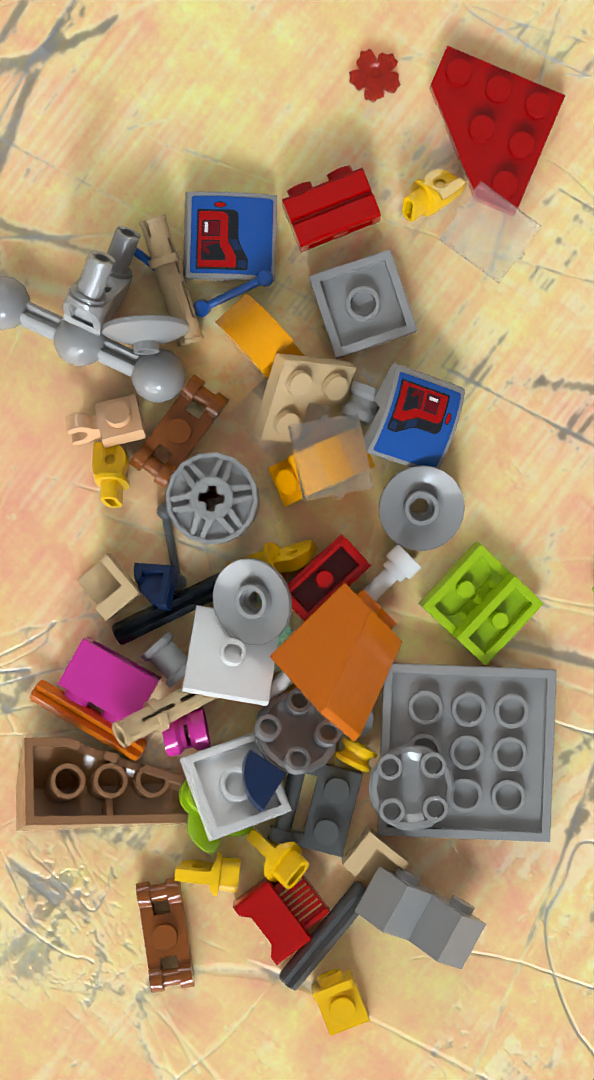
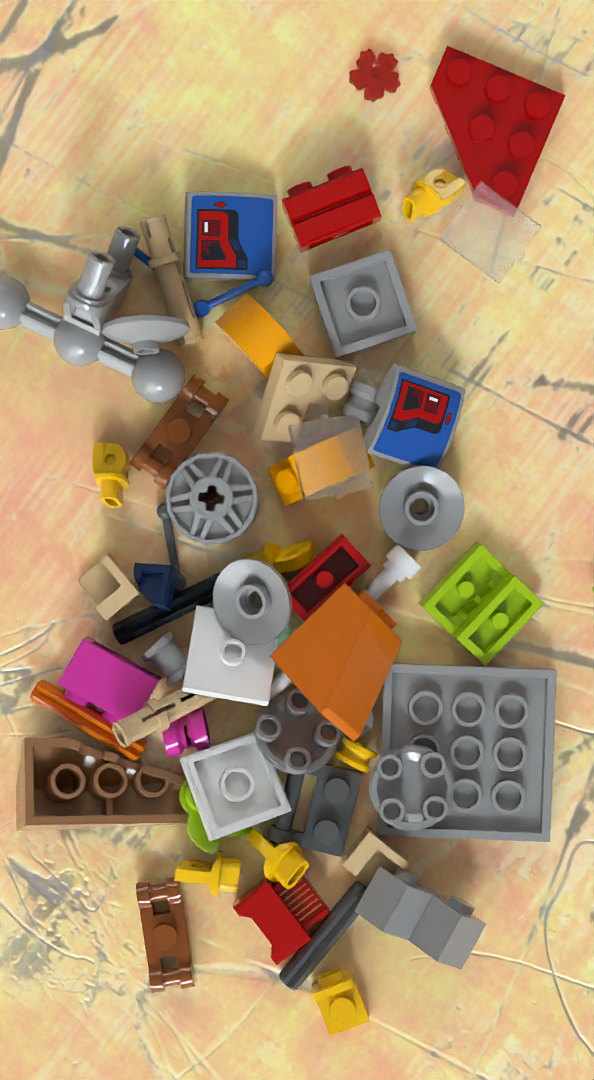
(115, 423): light nougat plate -> none
(260, 779): dark blue tile -> none

